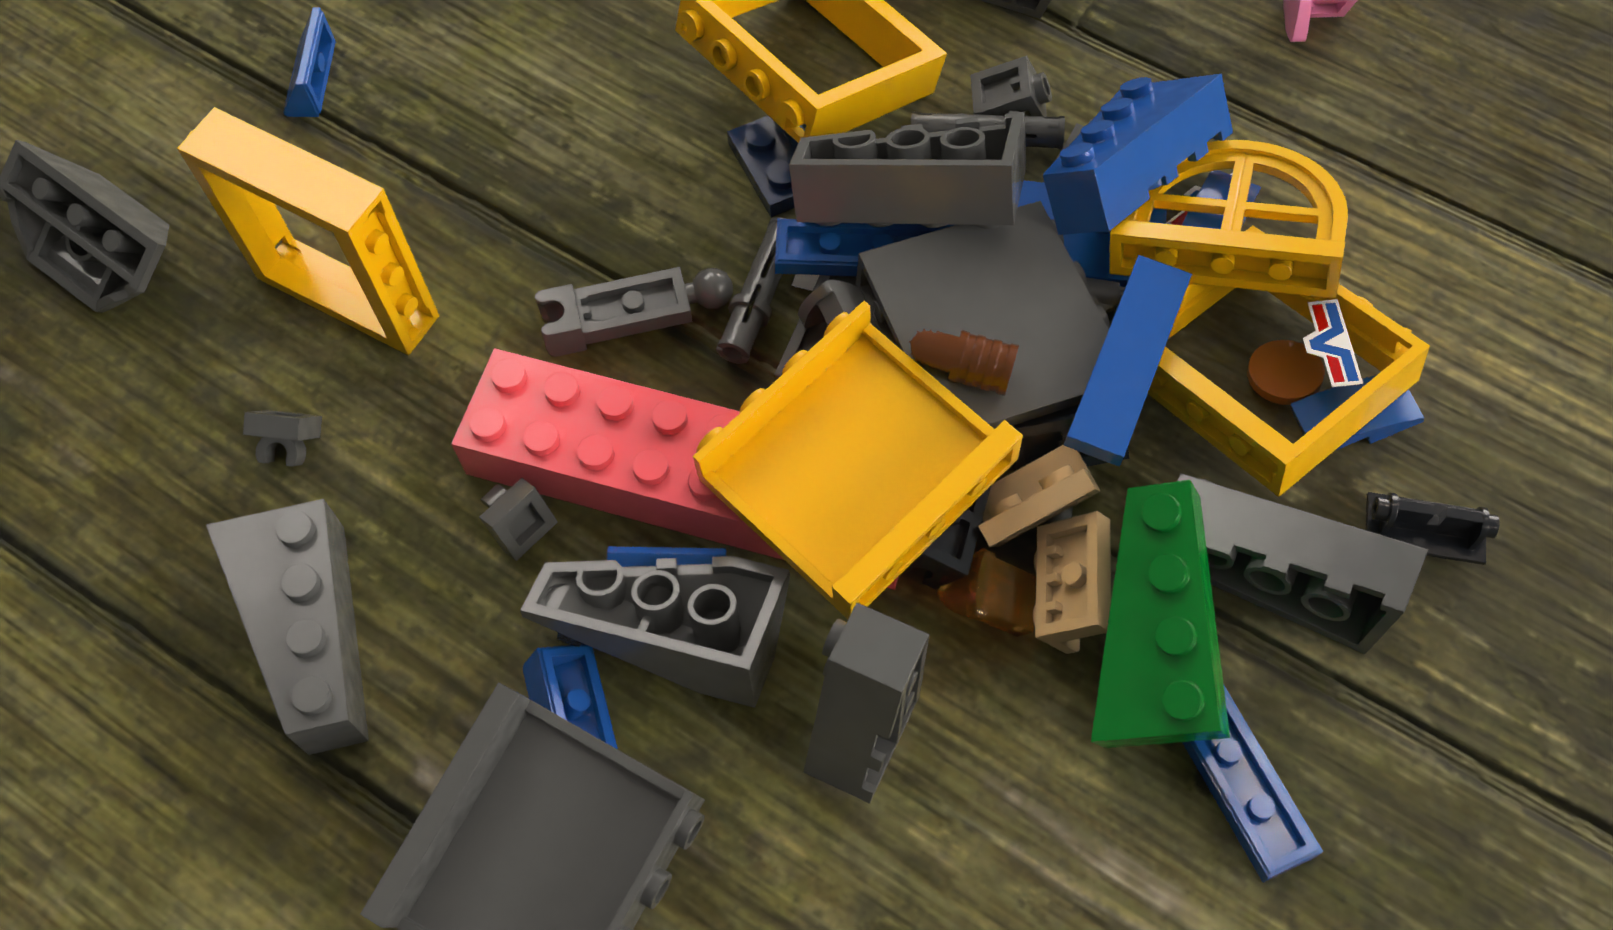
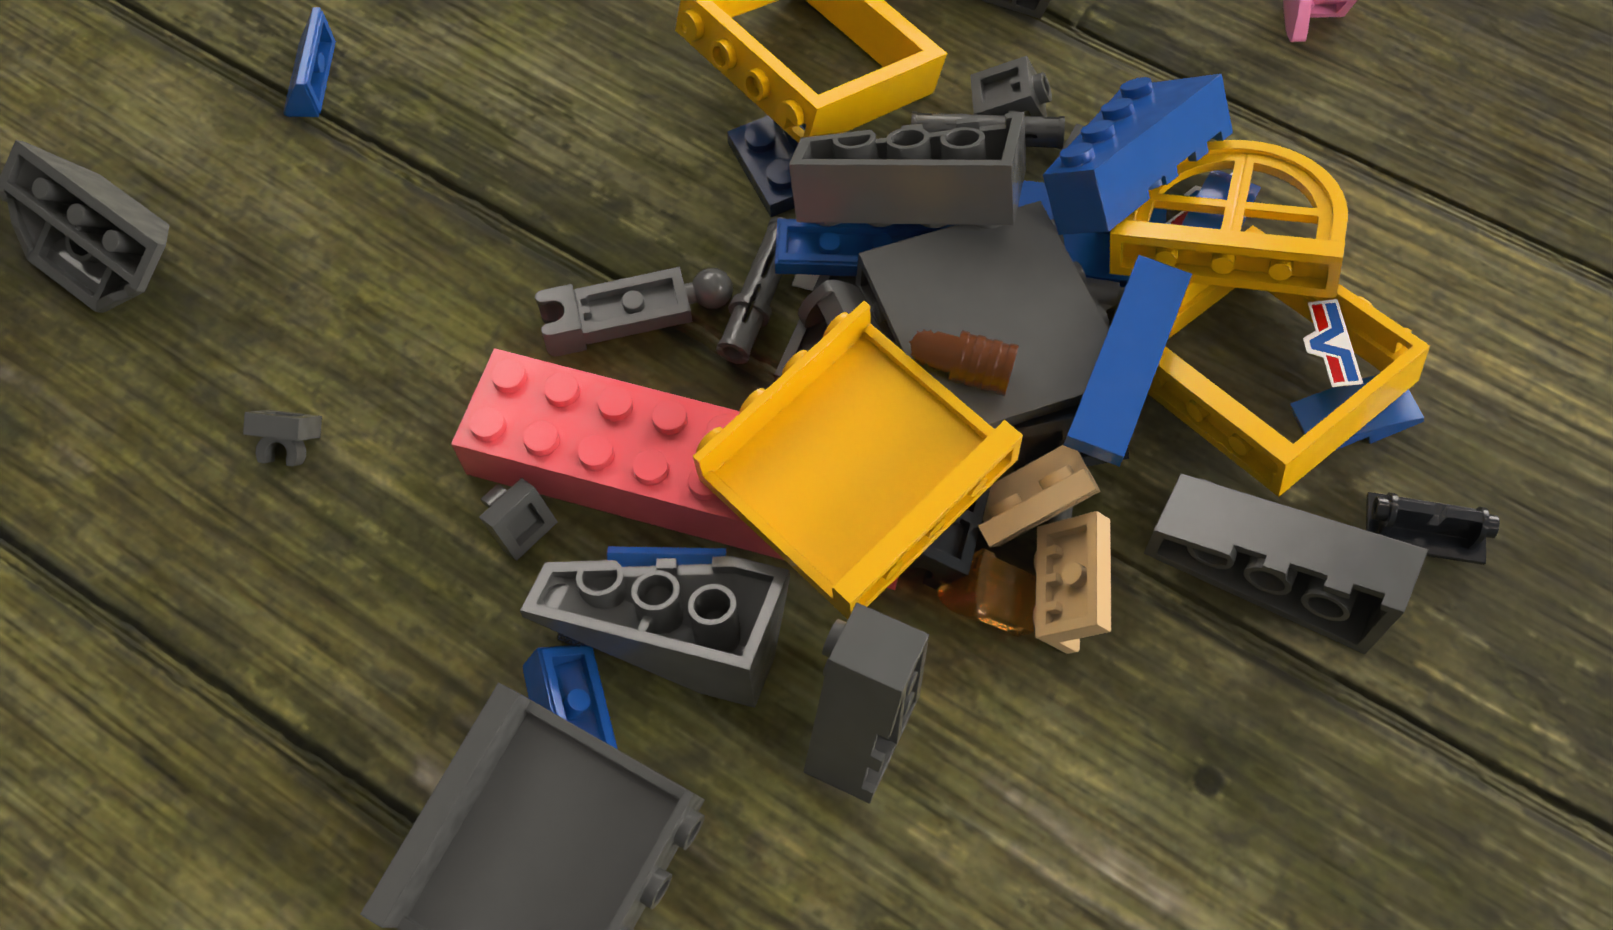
(253, 171): yellow window -> none
(299, 615): dark grey wedge -> none
(1161, 637): green wedge -> none
(1253, 798): tile -> none
(1285, 372): dark orange piece -> none

